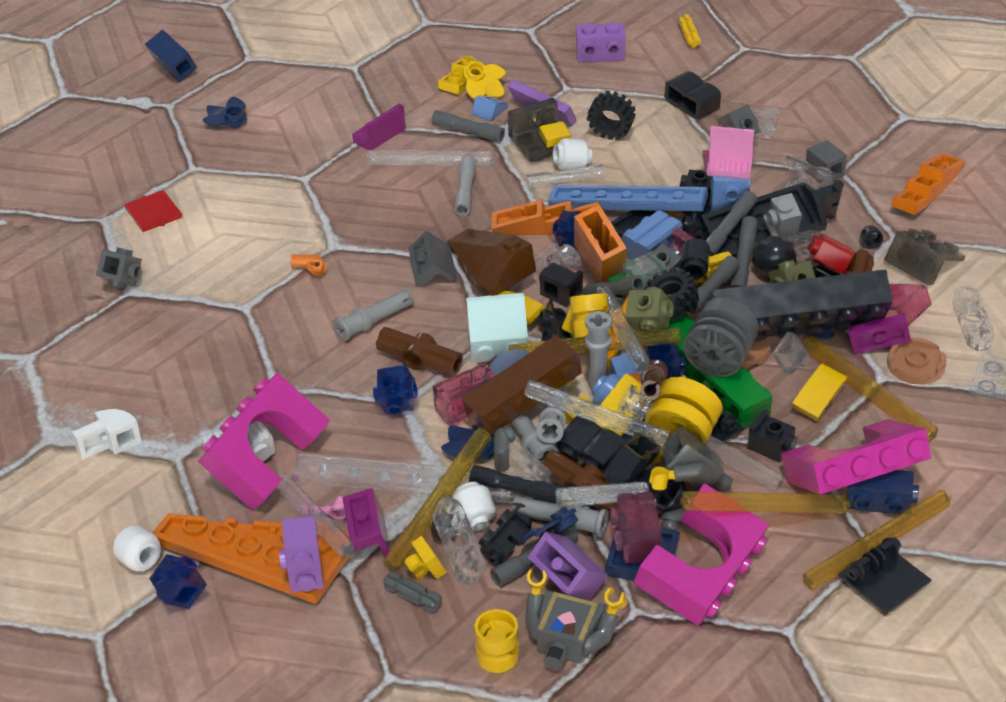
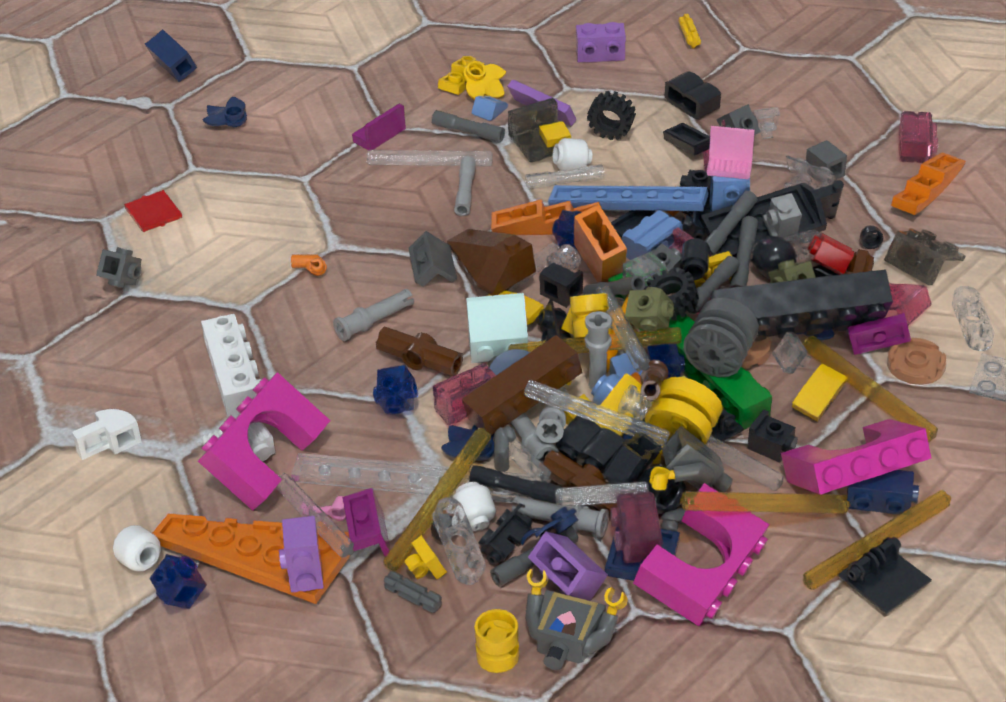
(230, 360): none -> white brick
(687, 138): none -> black tile
(917, 137): none -> clear pink brick

